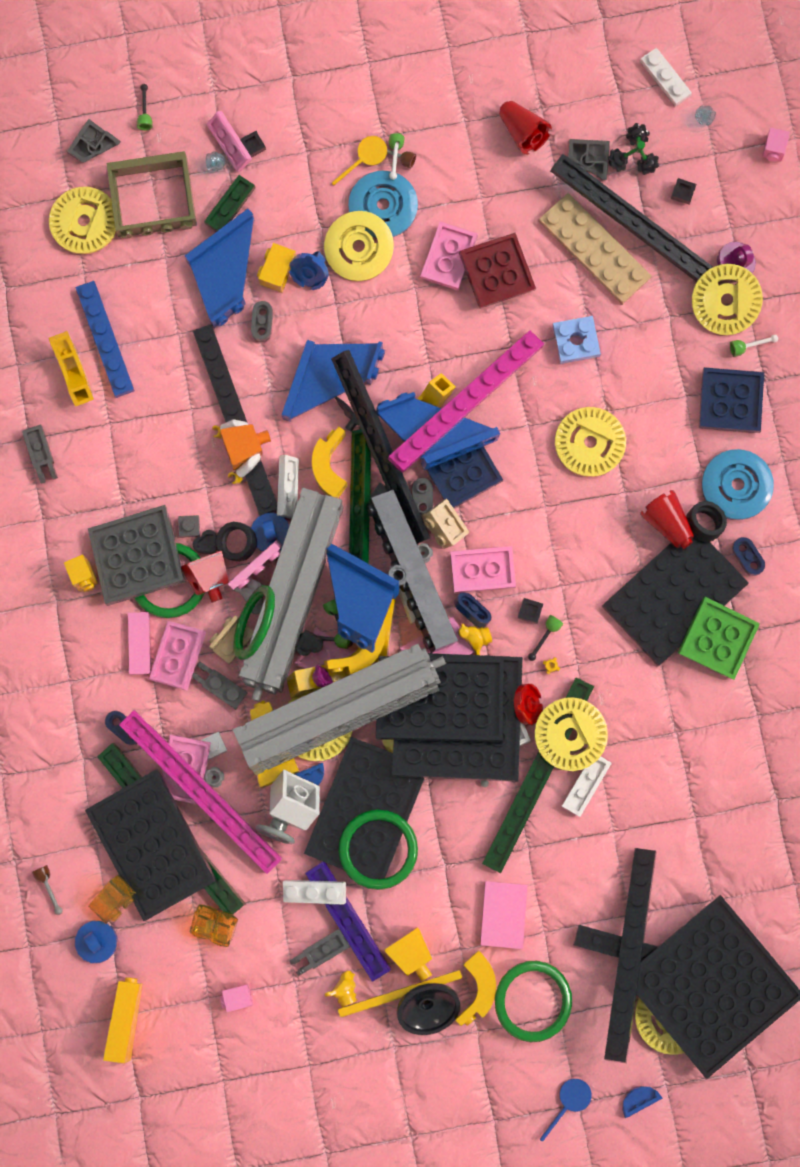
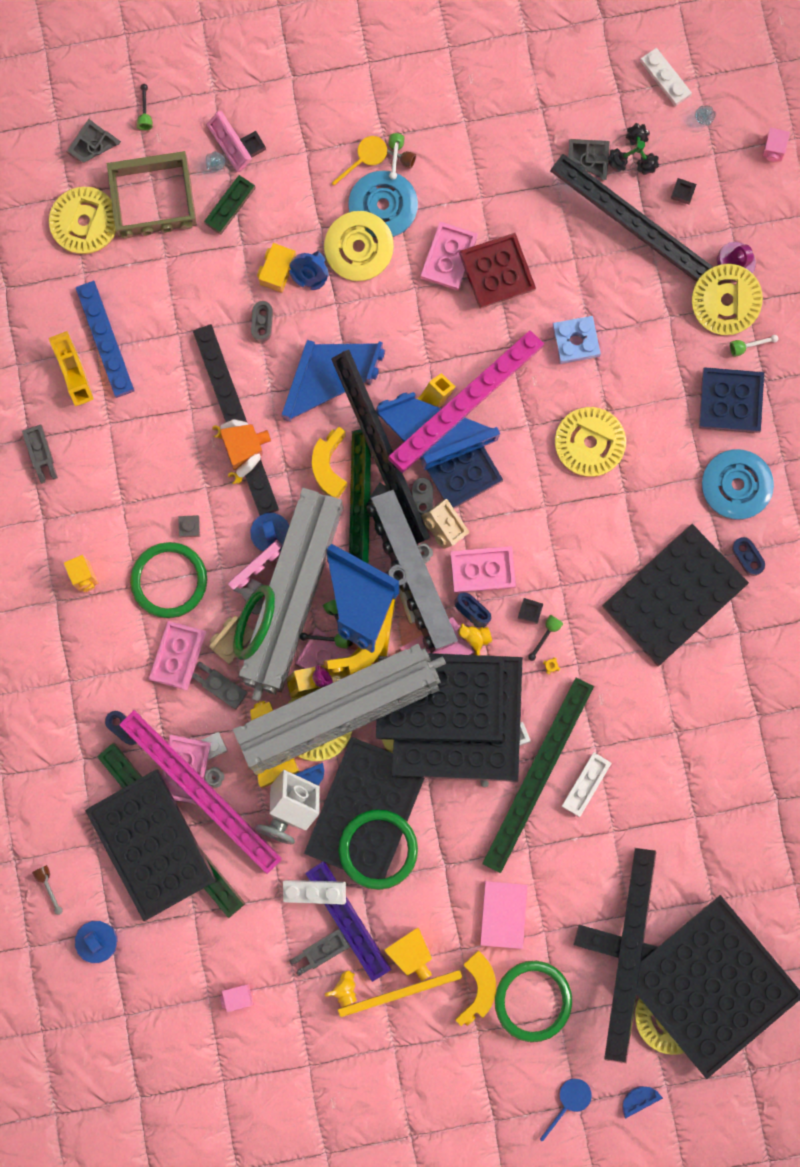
(112, 900): clear yellow brick -> none
(123, 1021): yellow slope -> none
(136, 555): dark grey plate -> none
(139, 643): bright pink tile -> none
(206, 543): black tile -> none
(207, 575): torso -> none
(213, 925): clear yellow brick -> none
(222, 267): blue piece -> none
(222, 538): black tyre -> none
(287, 486): white plate -> none
(309, 643): black tile -> none
(349, 413): black bar -> none
(428, 1009): black dish -> none
(524, 126): red cone -> none
(527, 704): red tile -> none
(590, 731): light yellow piece -> none
(595, 248): tan plate -> none
(669, 519): red cone -> none
(715, 513): black tyre -> none
(718, 638): bright green plate -> none

